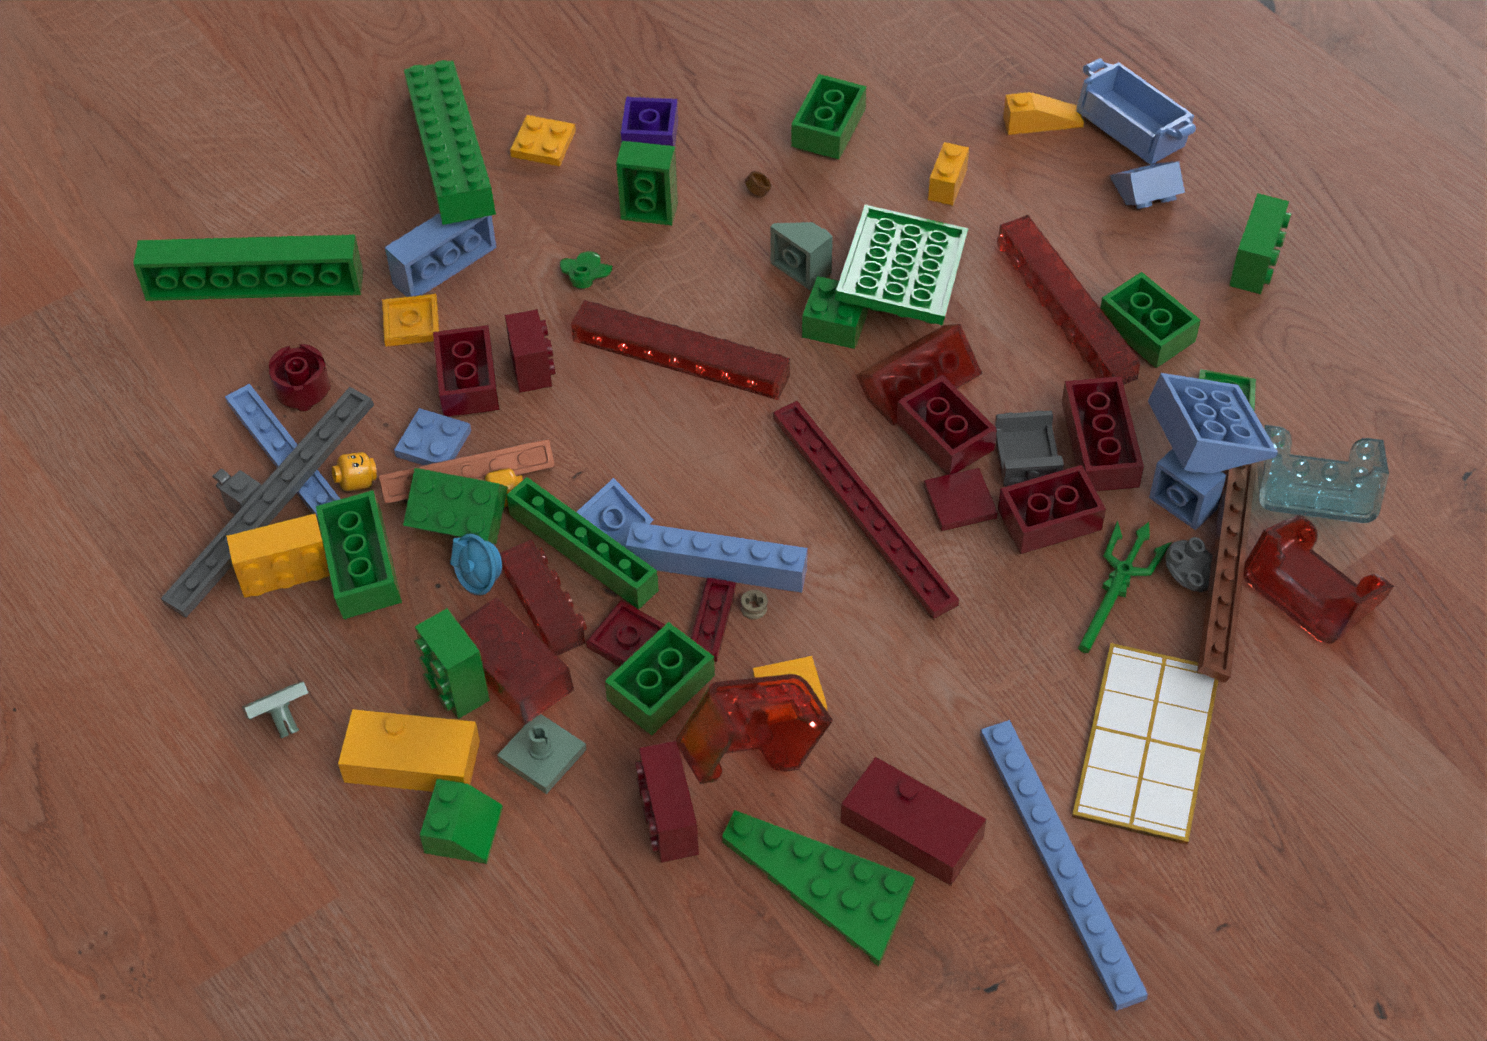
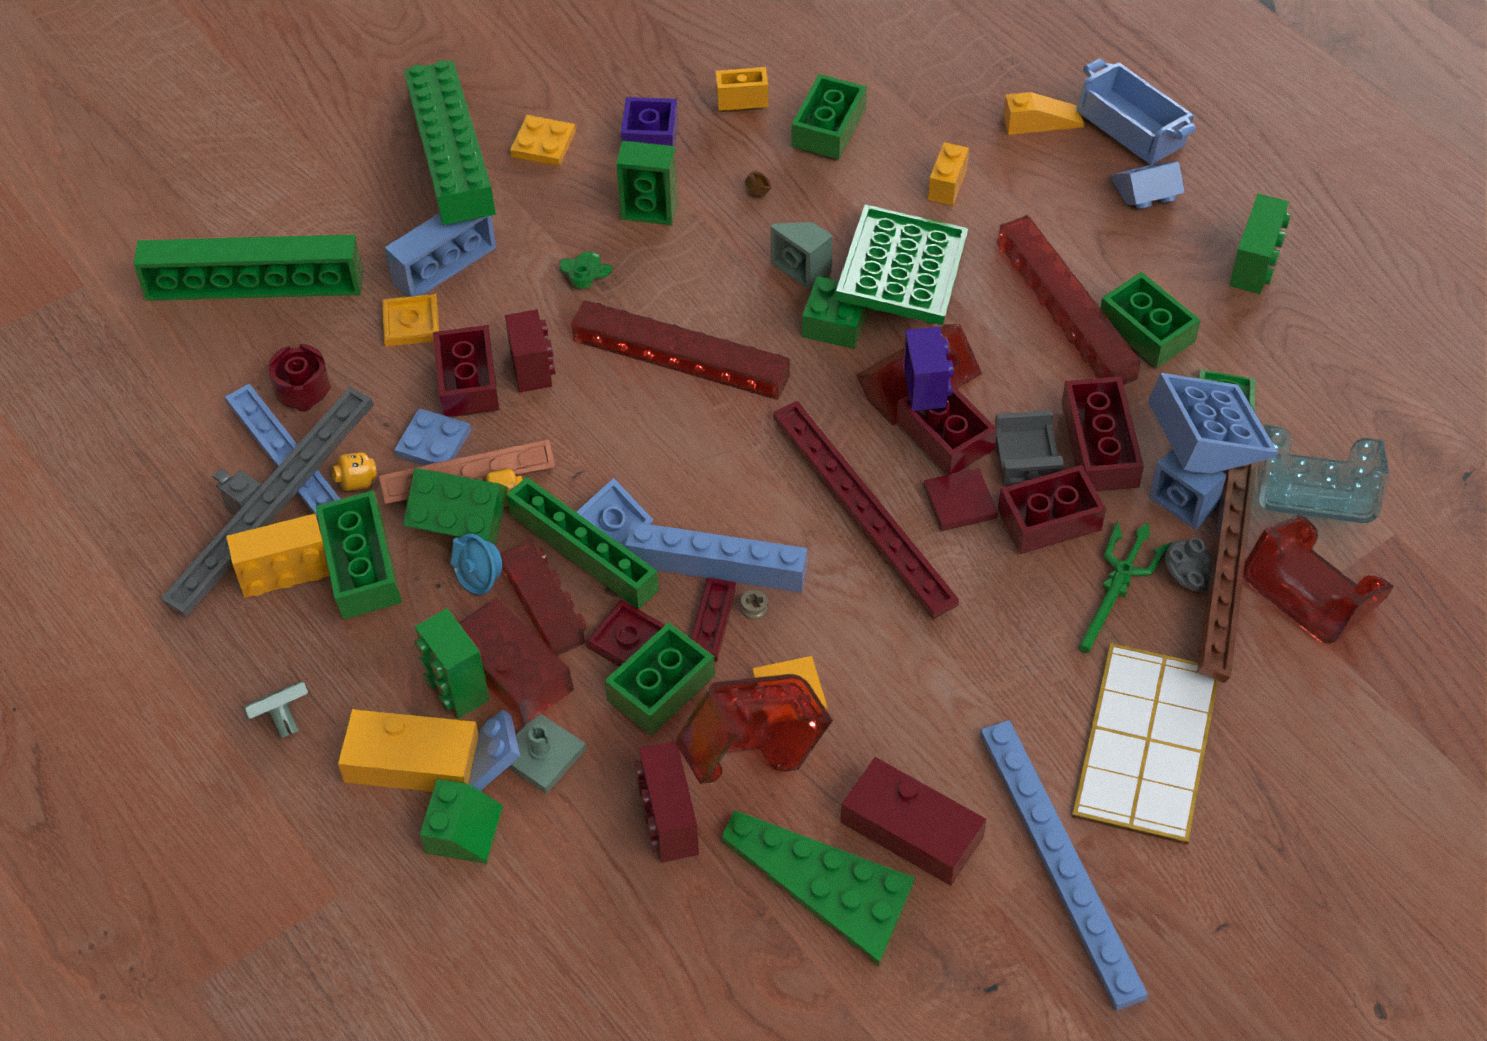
(494, 751): none -> medium blue wing
(742, 89): none -> light orange brick
(927, 368): none -> dark purple brick

